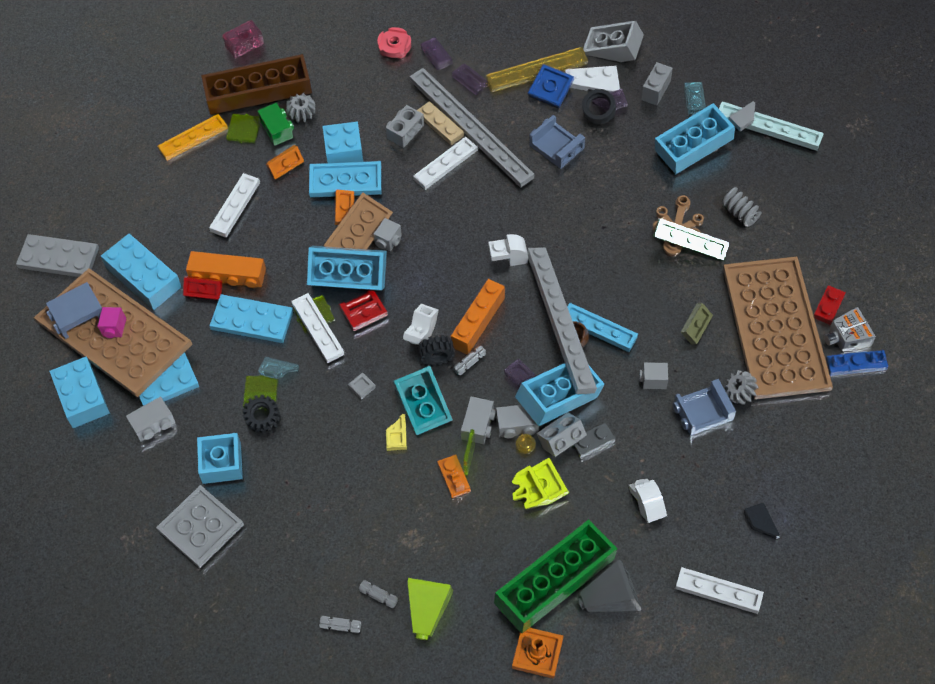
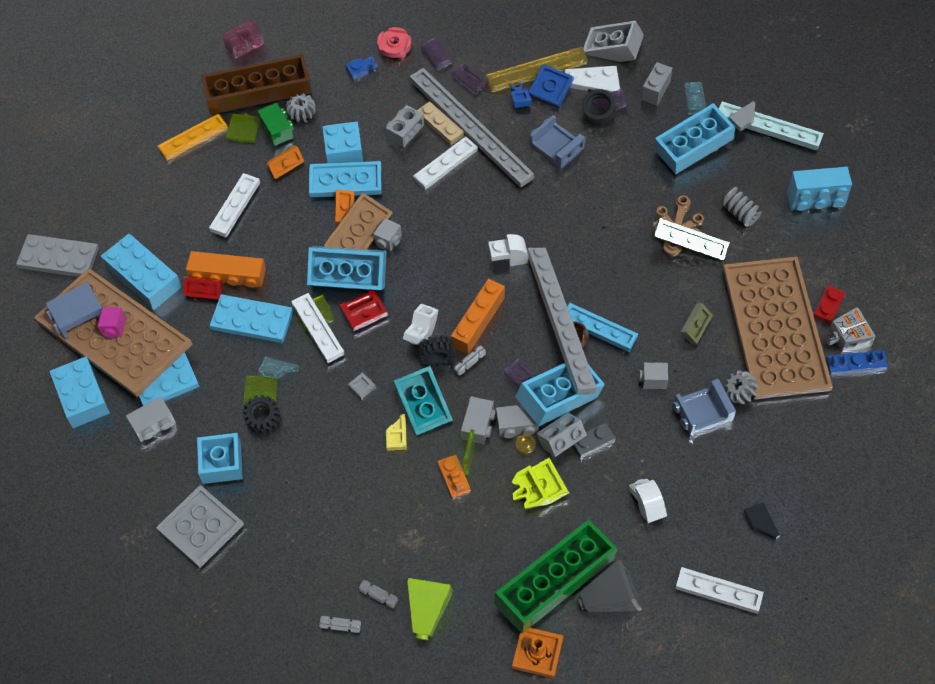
(360, 68): none -> blue plate
(519, 96): none -> blue plate
(819, 188): none -> medium azure brick

